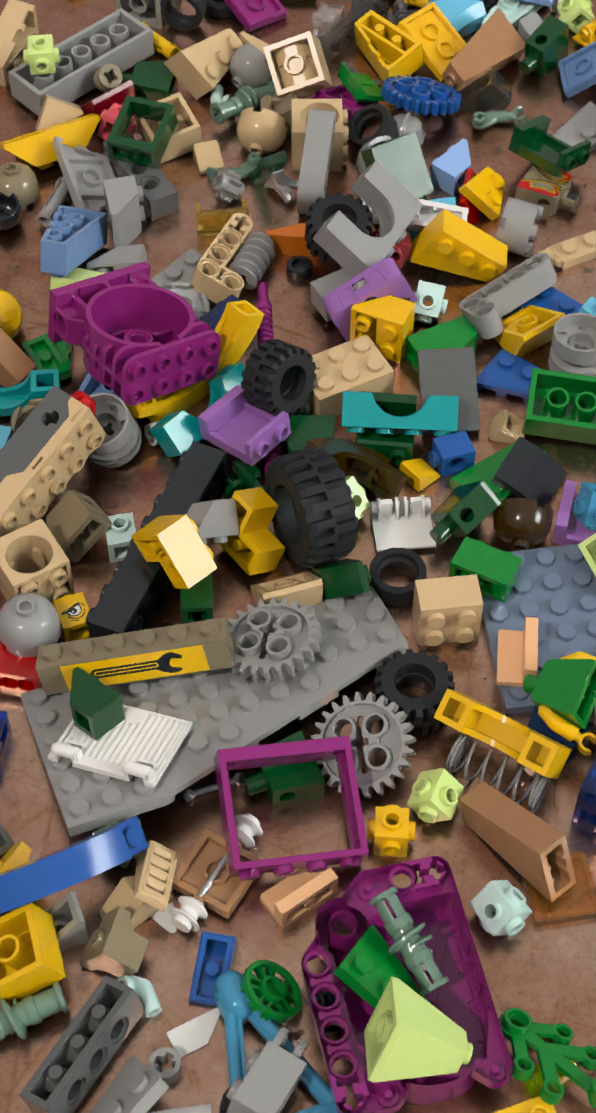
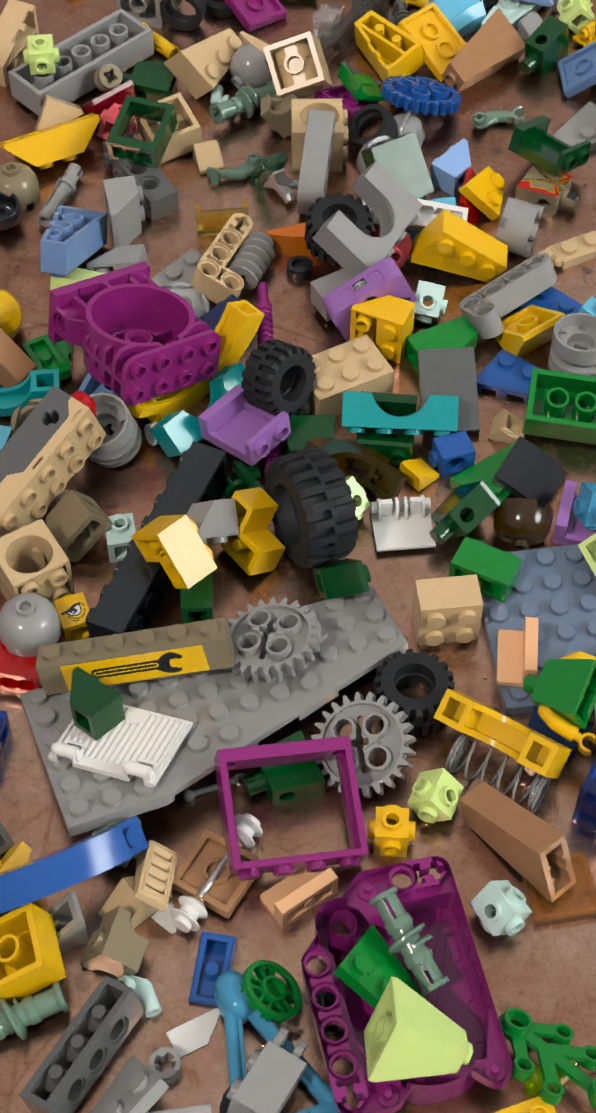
(83, 174): light grey wing -> none
(228, 185): light grey gear -> none
(261, 131): tan cylinder -> none
(301, 586): tan slope -> none
(396, 558): black tyre -> none
(486, 94): clear smoke slope -> none

